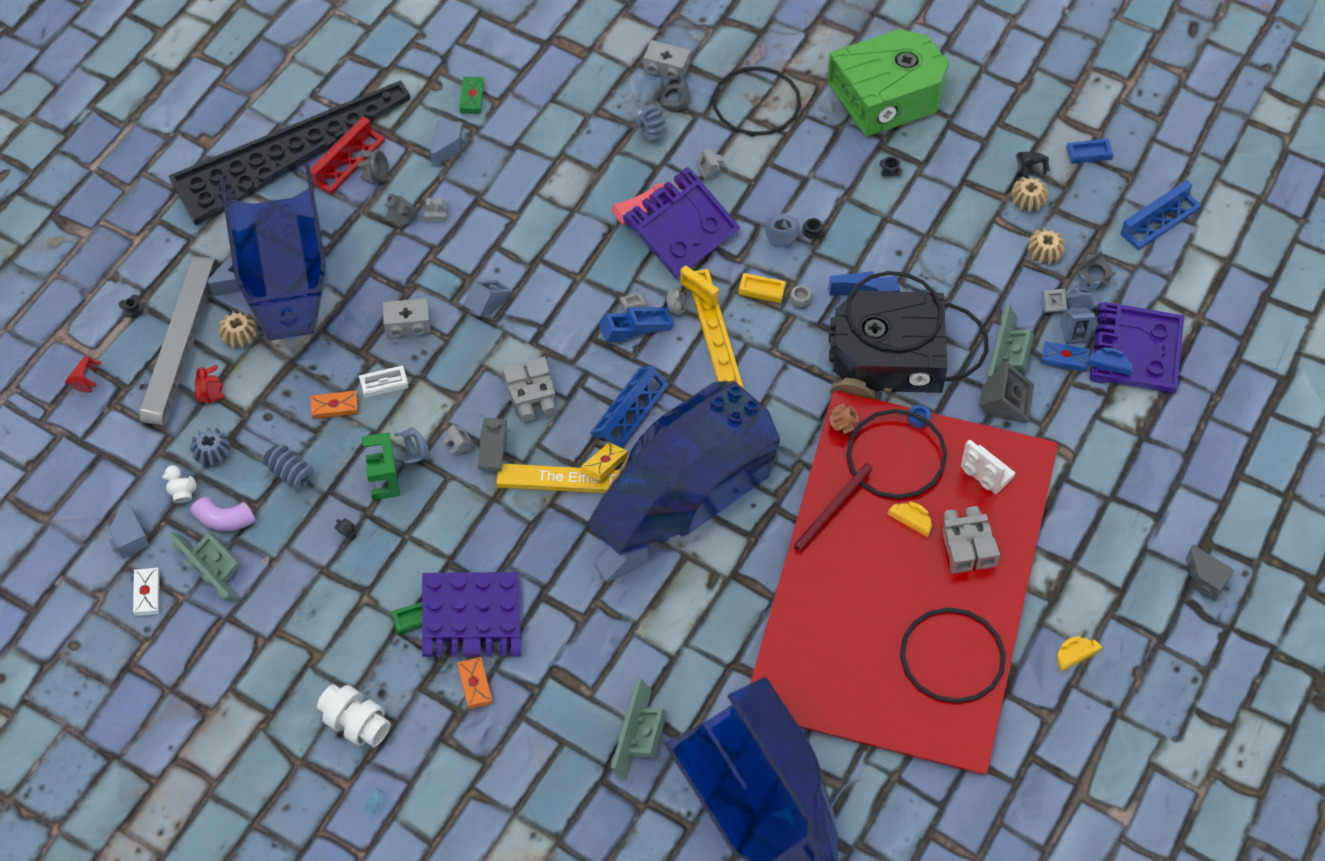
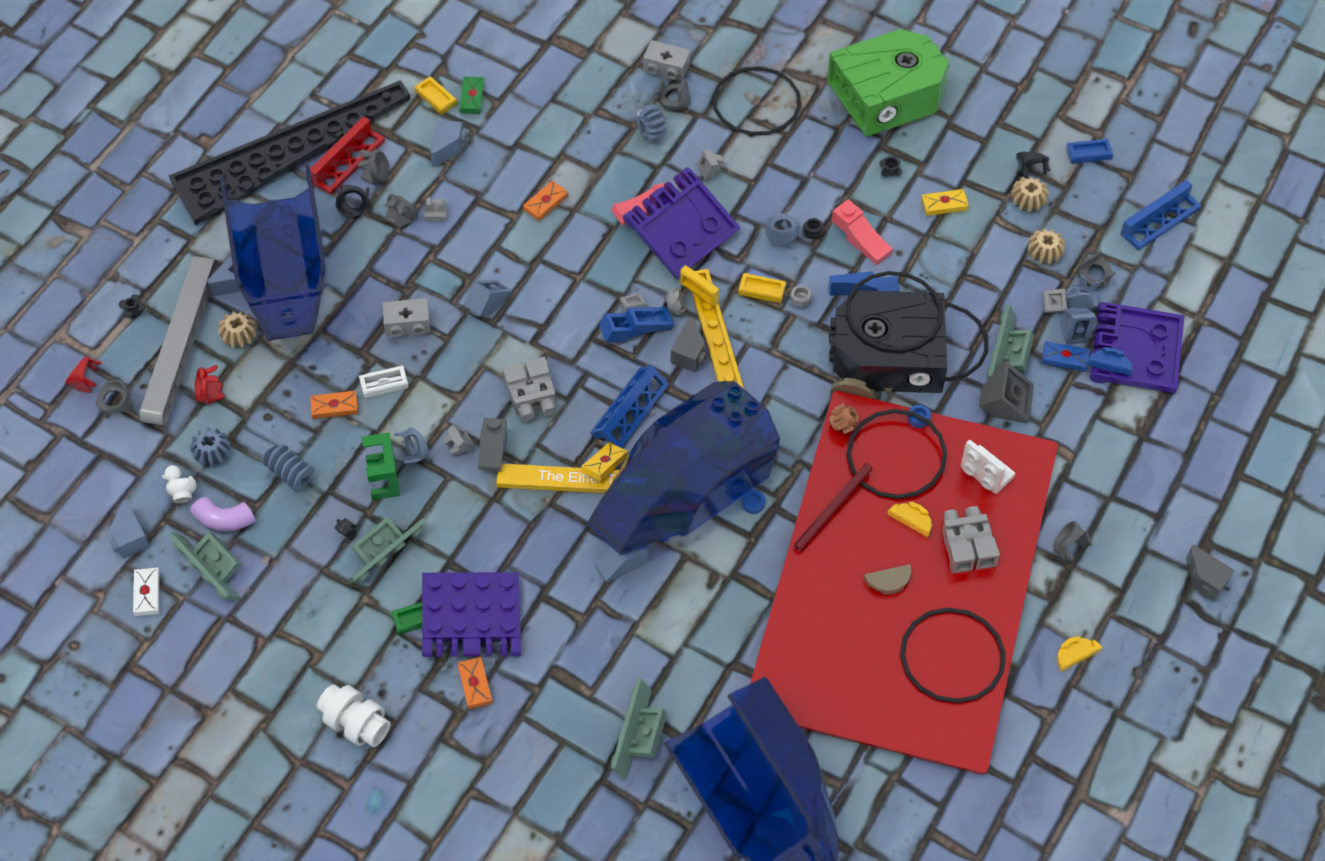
(114, 385): none -> dark grey piece
(342, 206): none -> black piece
(378, 543): none -> sand green bracket
(435, 95): none -> yellow tile
(545, 200): none -> orange tile
(689, 347): none -> dark grey slope
(753, 501): none -> blue tile
(860, 232): none -> coral slope
(889, 580): none -> dark tan tile
(944, 202): none -> yellow tile
(1069, 534): none -> dark grey piece

